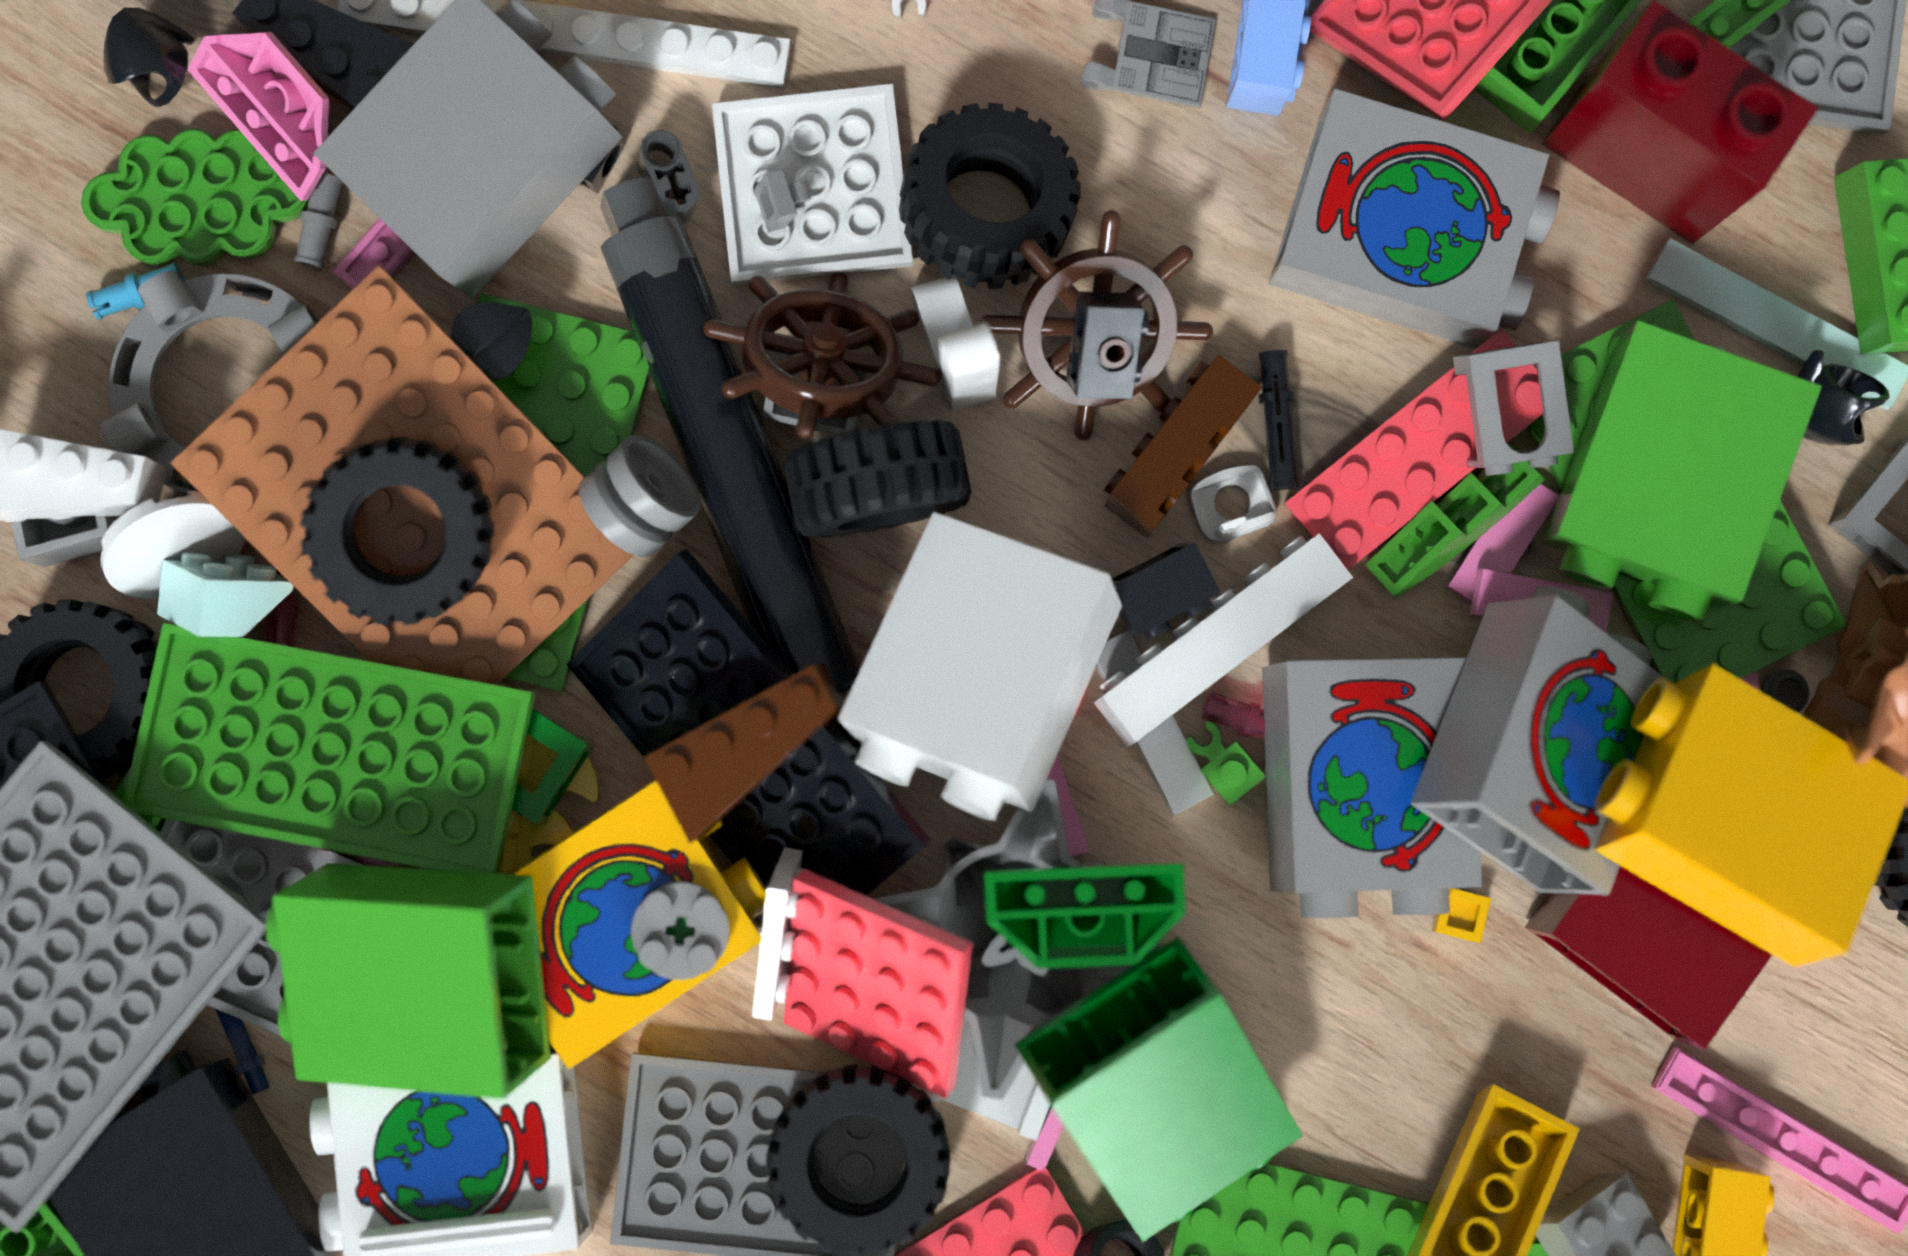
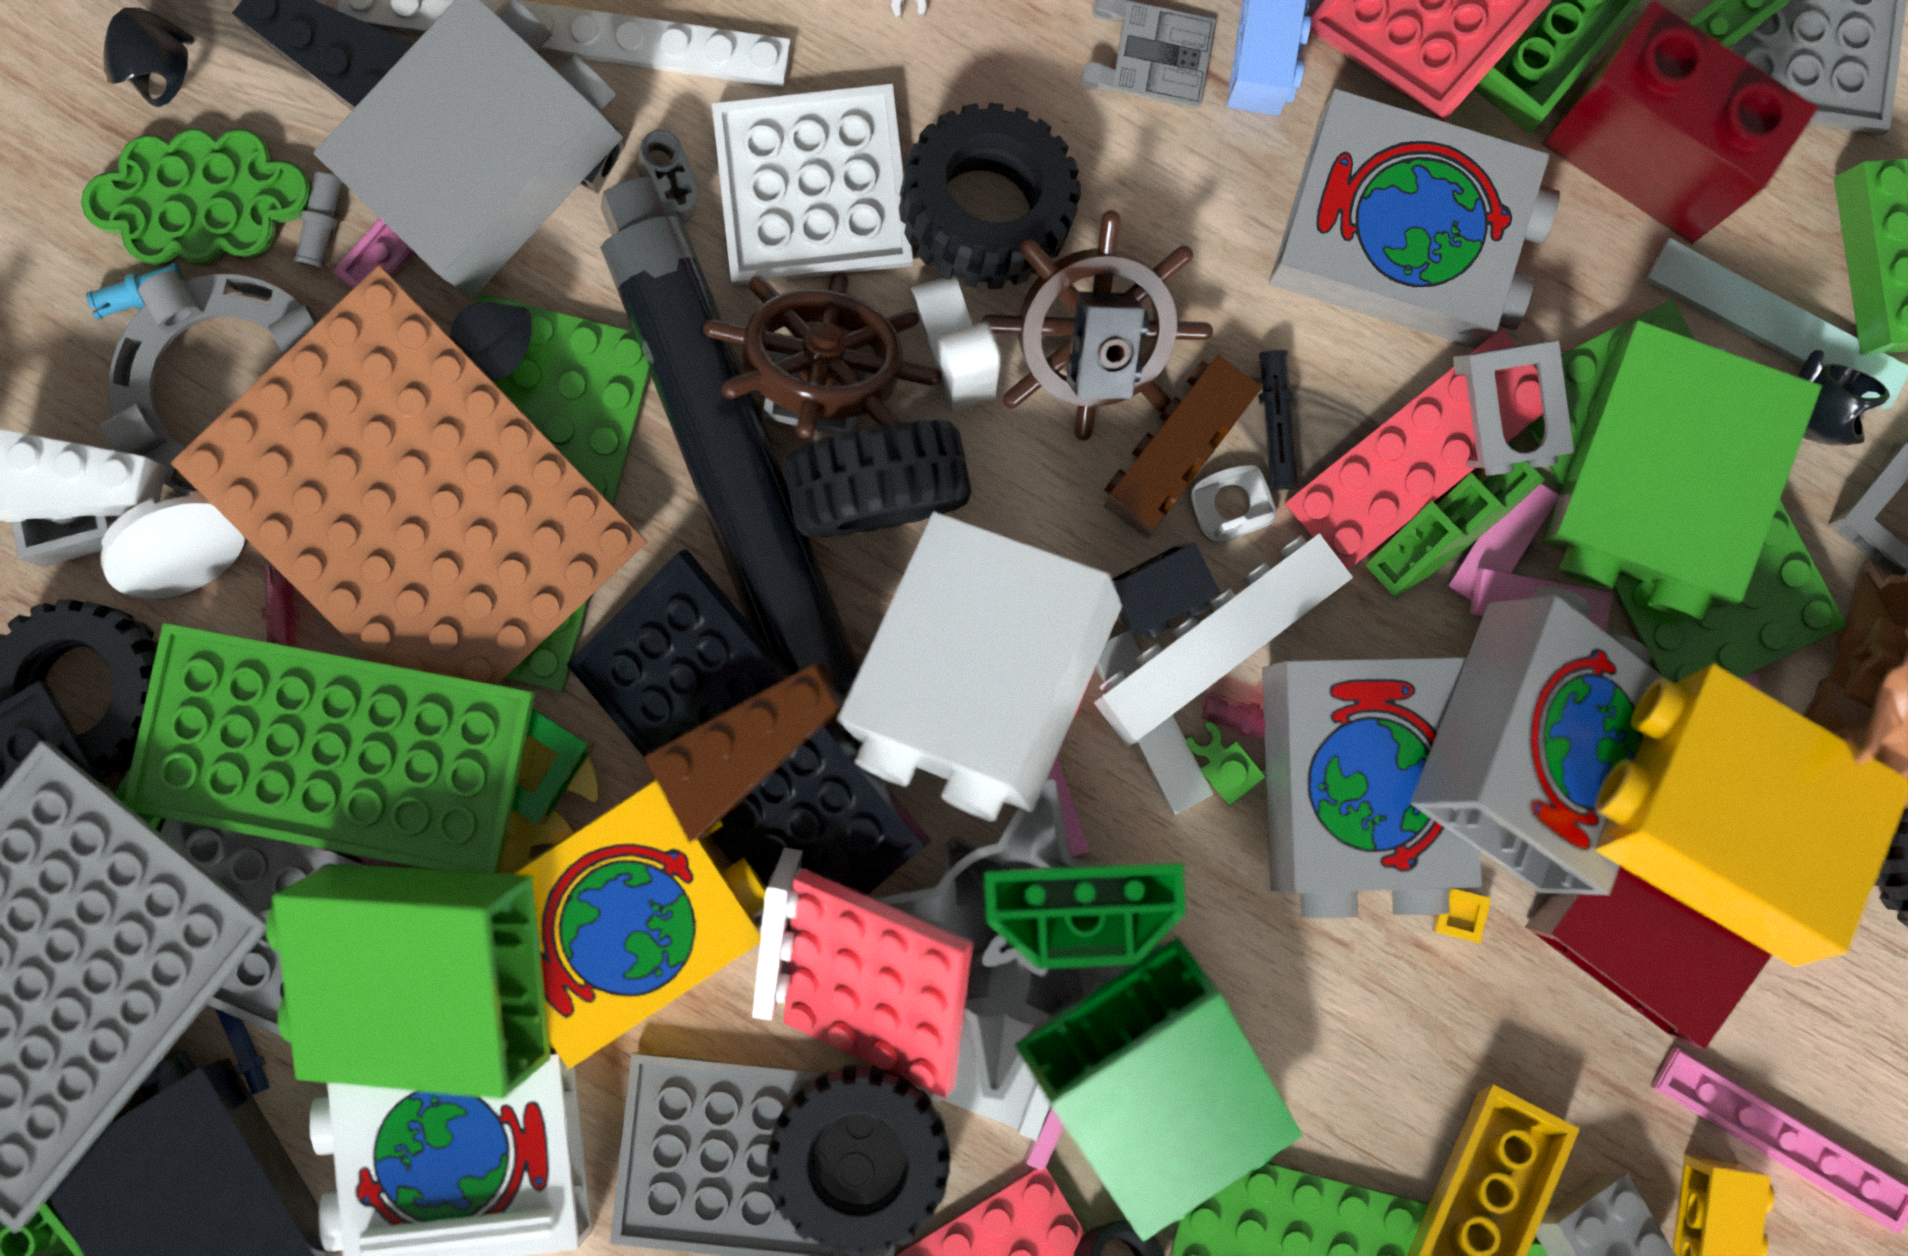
(219, 595): light aqua slope -> none
(268, 102): bright pink wedge -> none
(346, 571): black tyre -> none
(639, 496): light grey wheel -> none
(698, 952): light grey plate -> none
(779, 200): light grey tile -> none
(1787, 688): dark grey plate -> none

